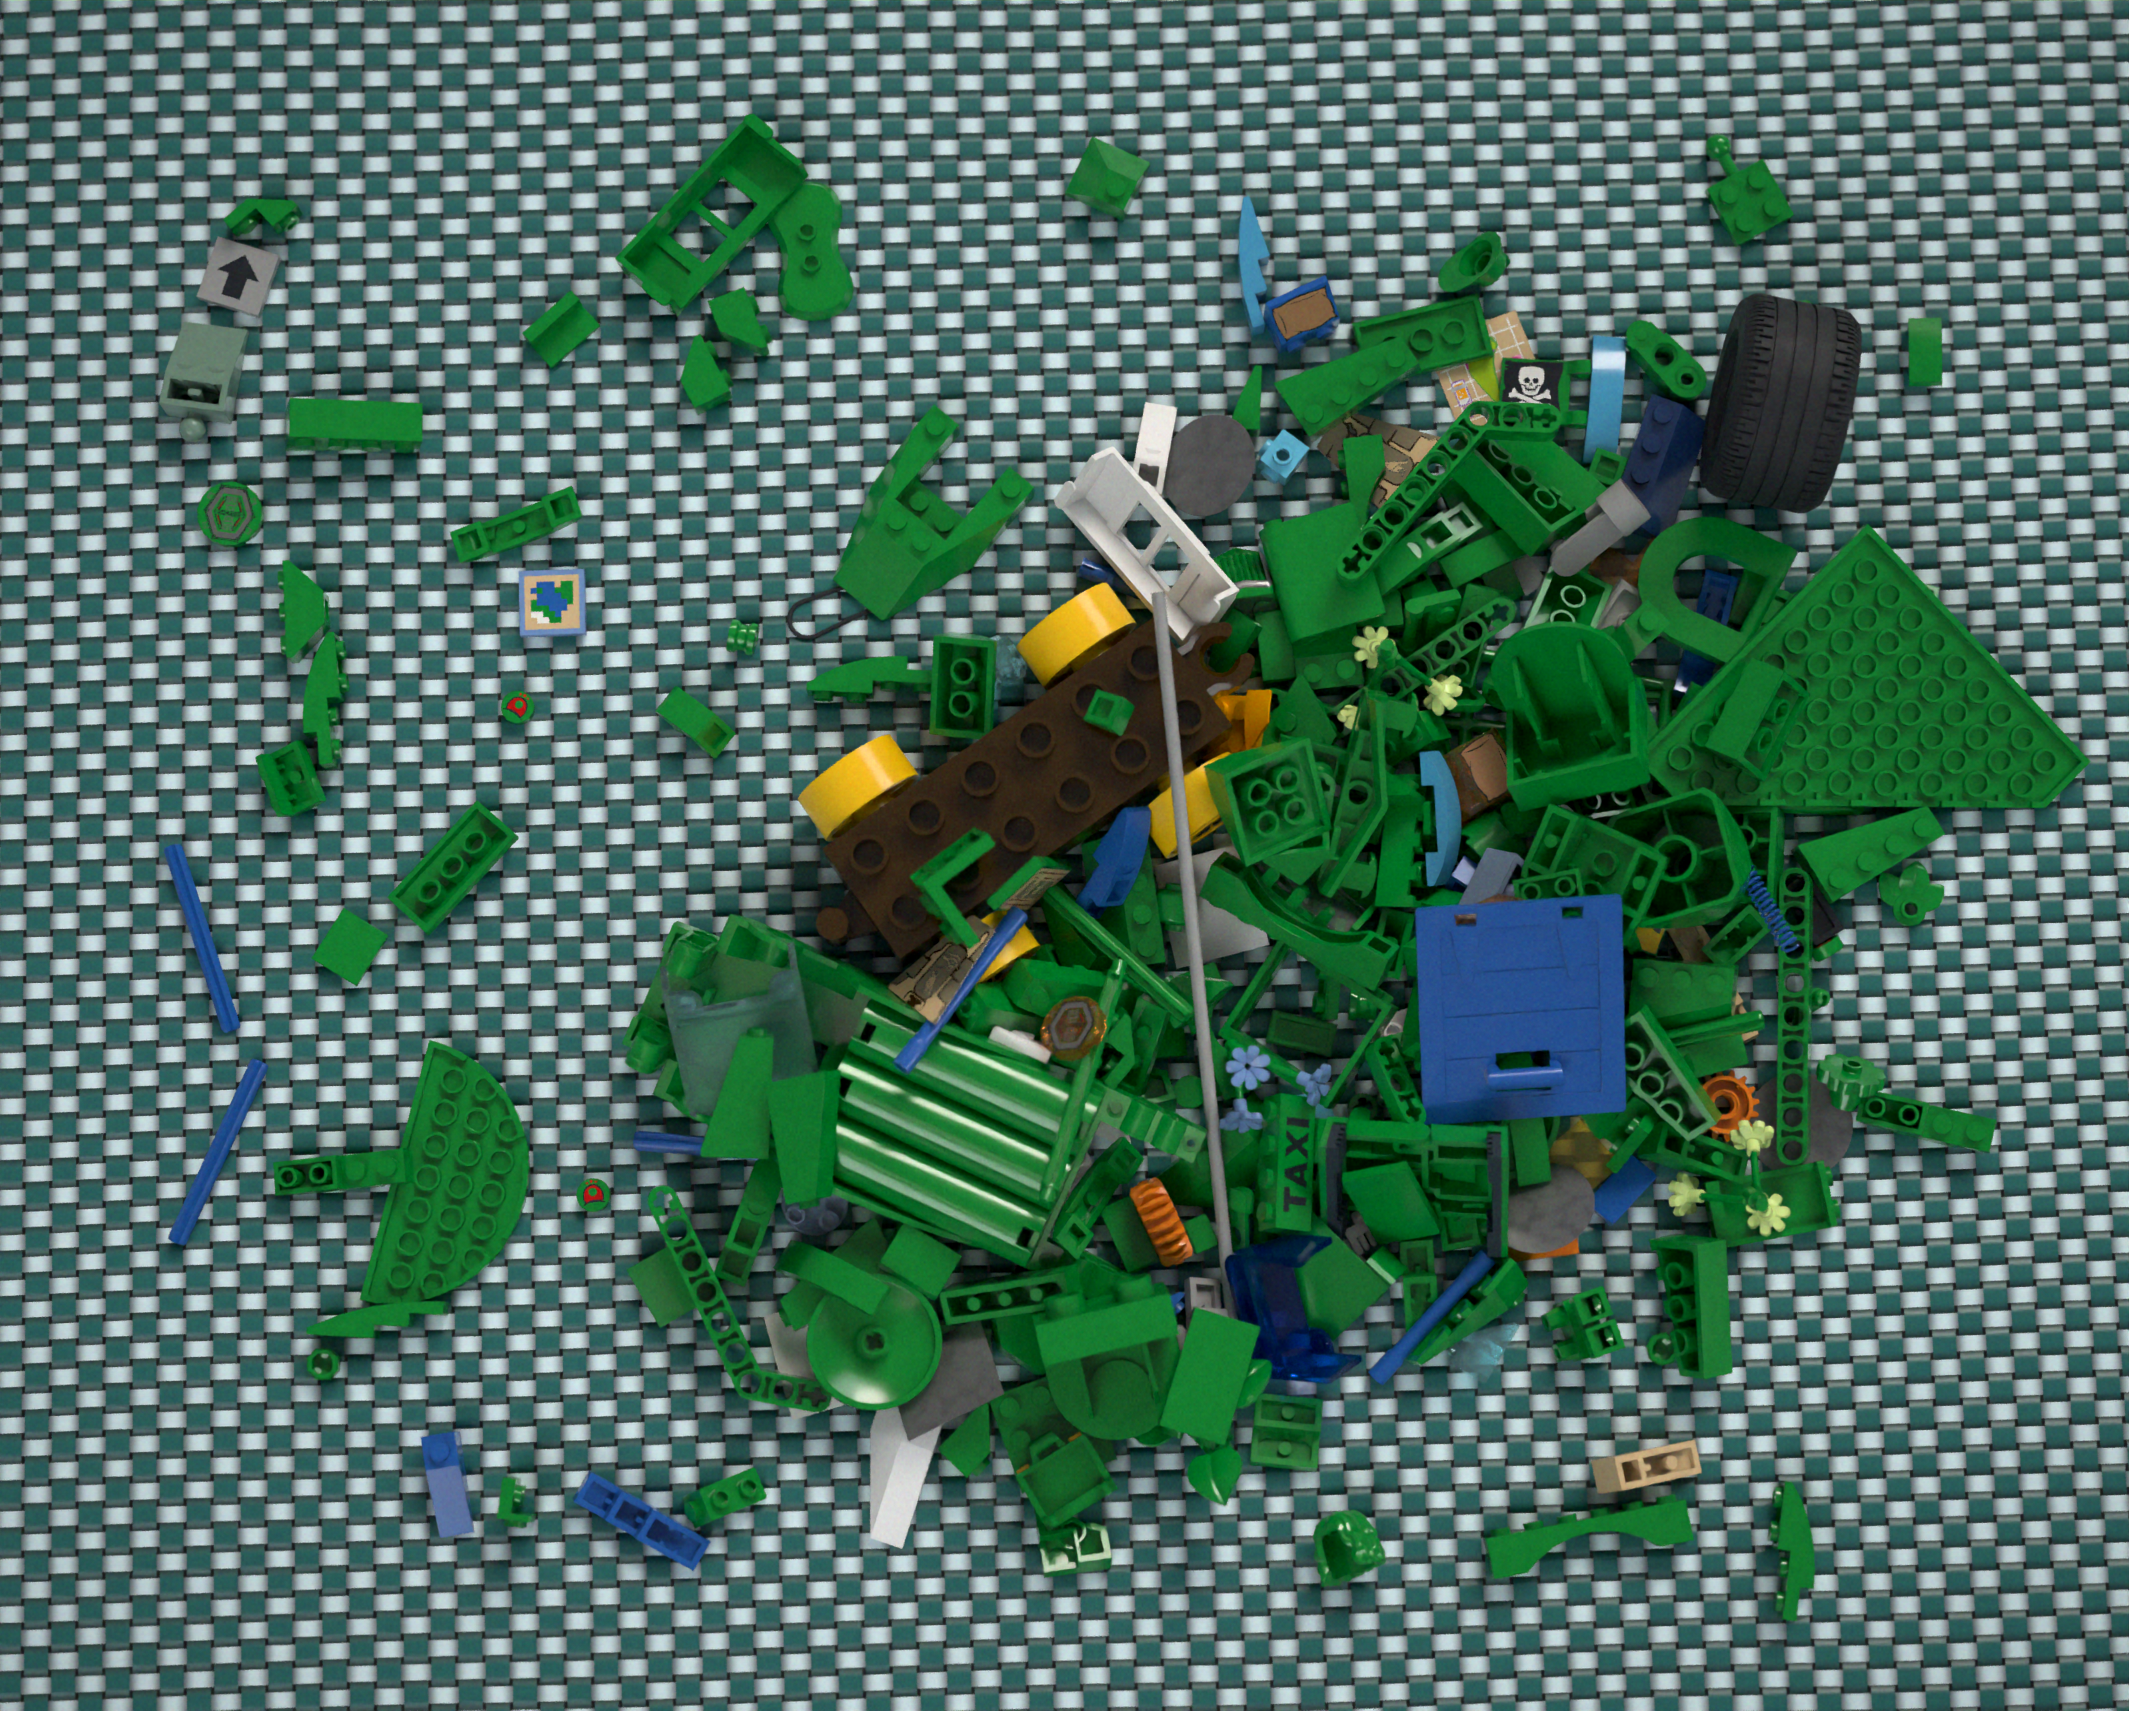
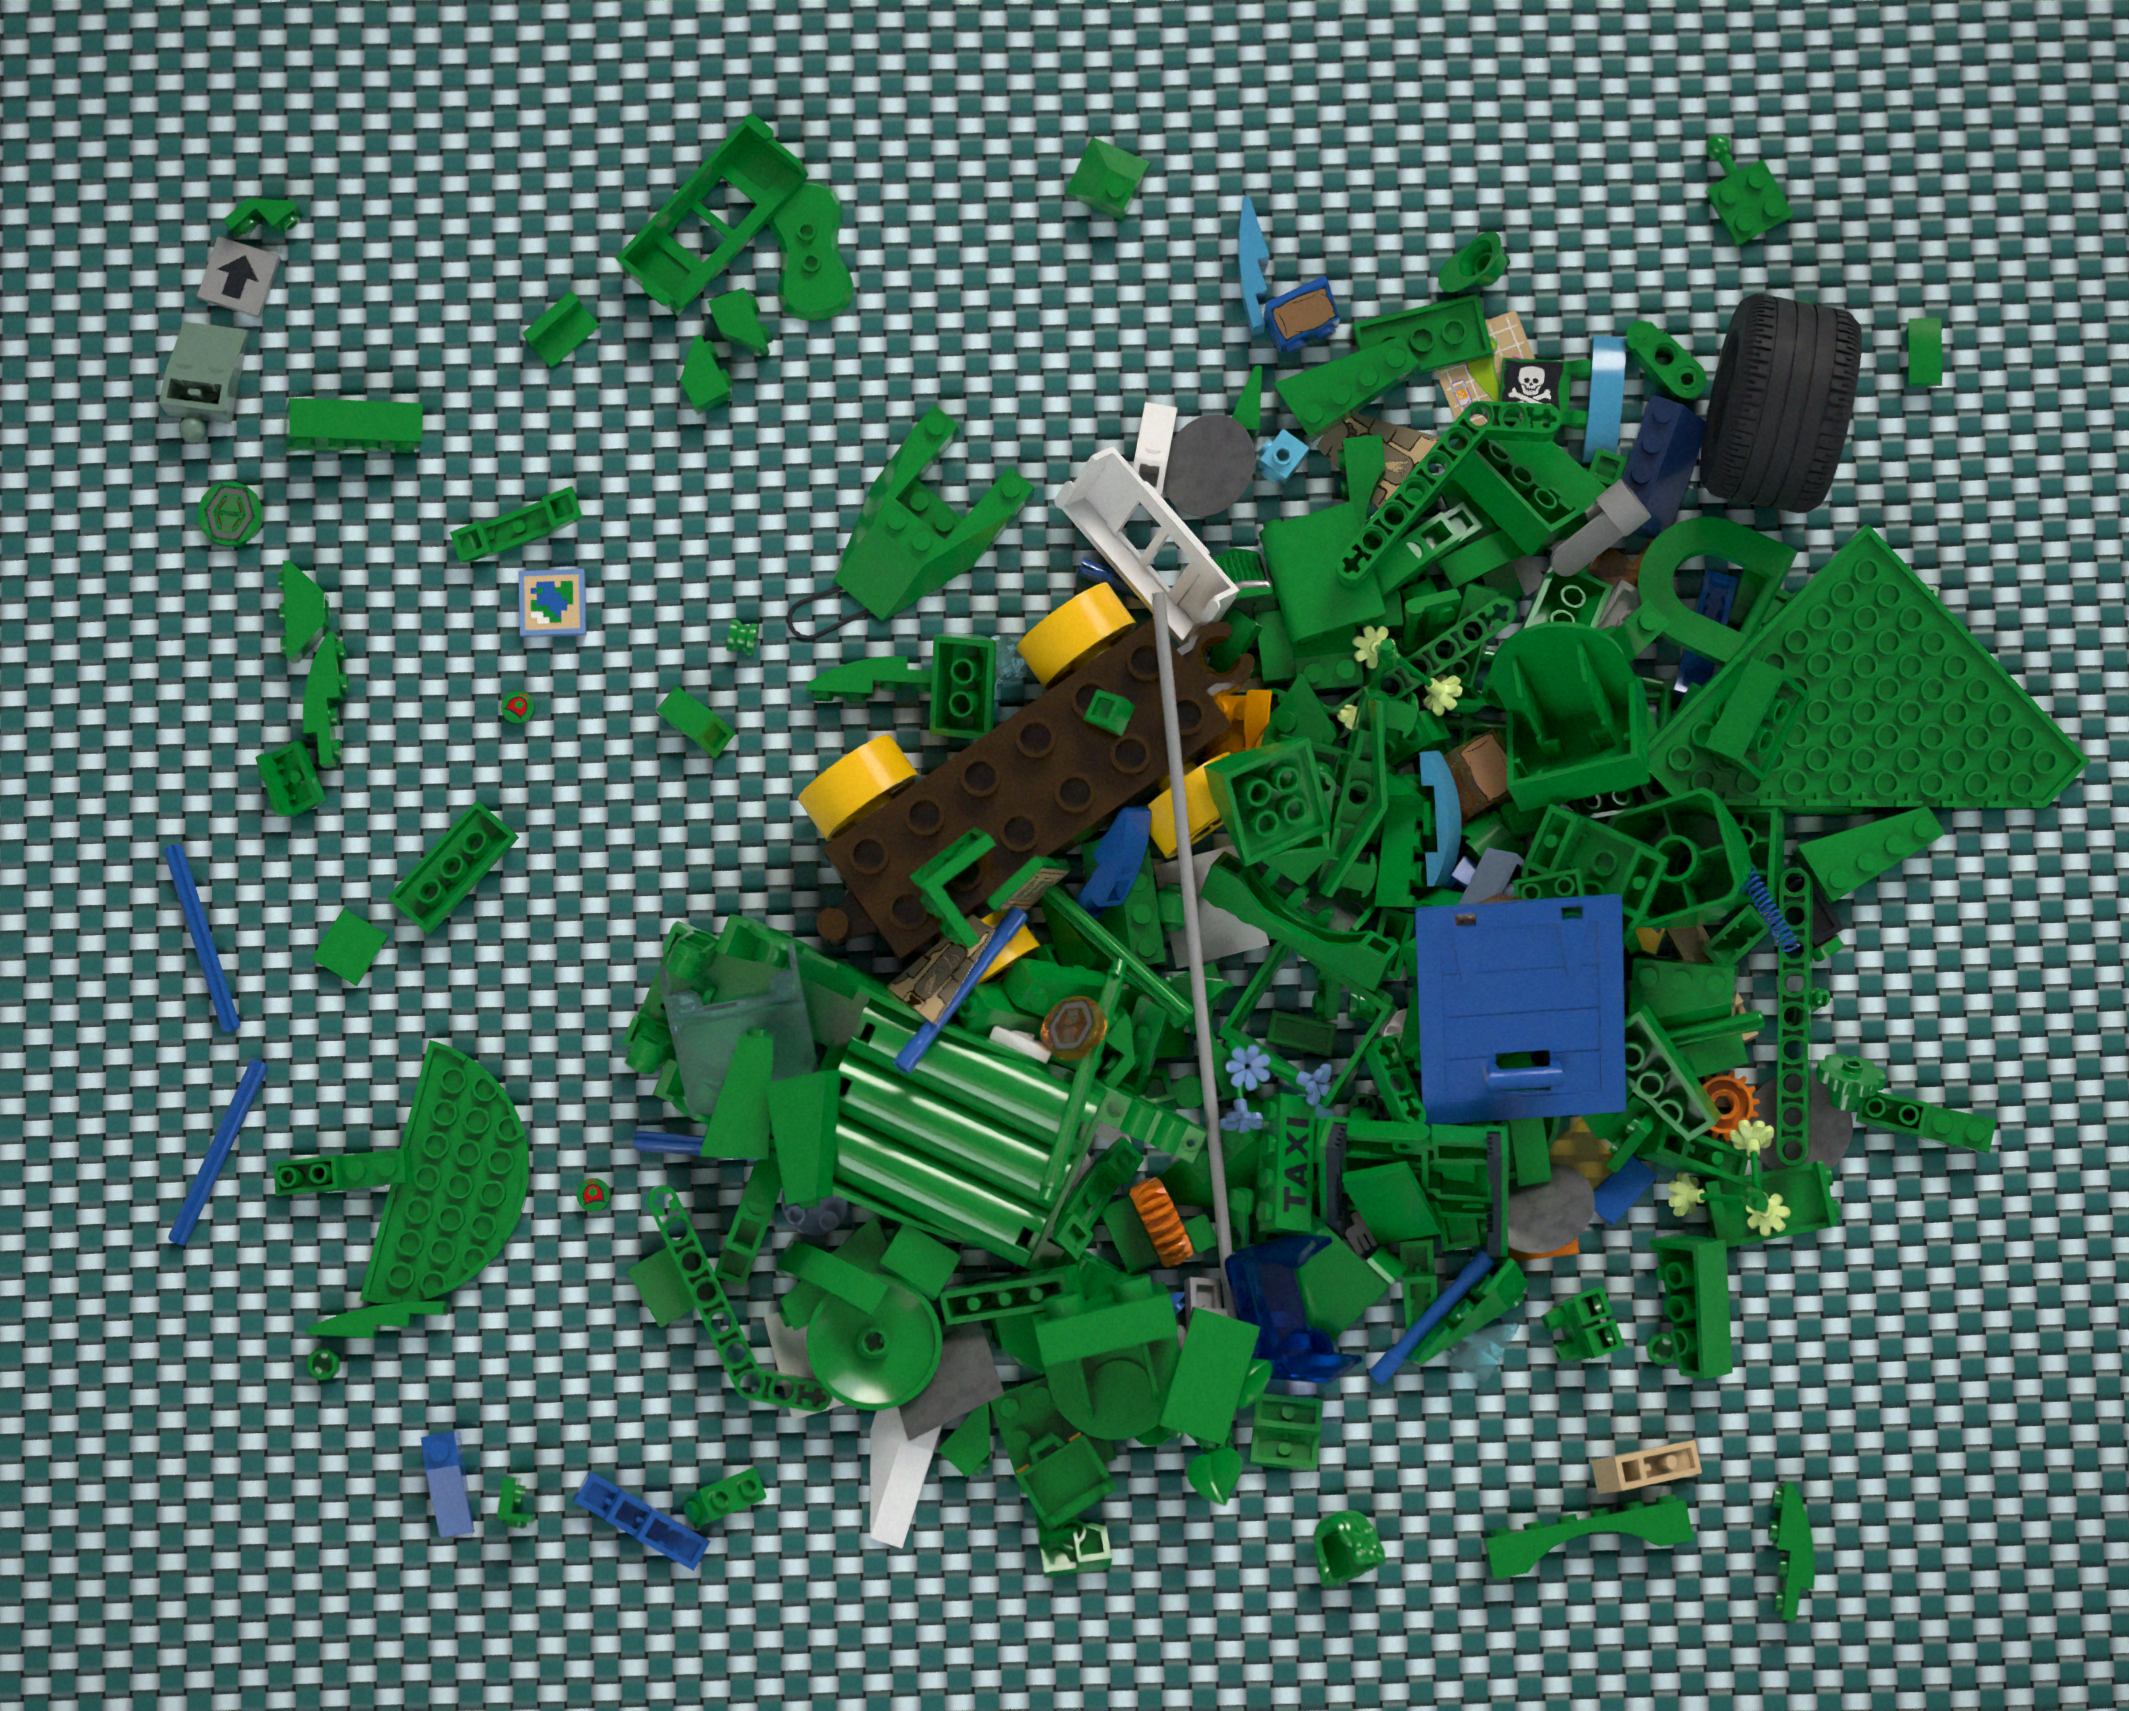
(1912, 889): green plate -> none

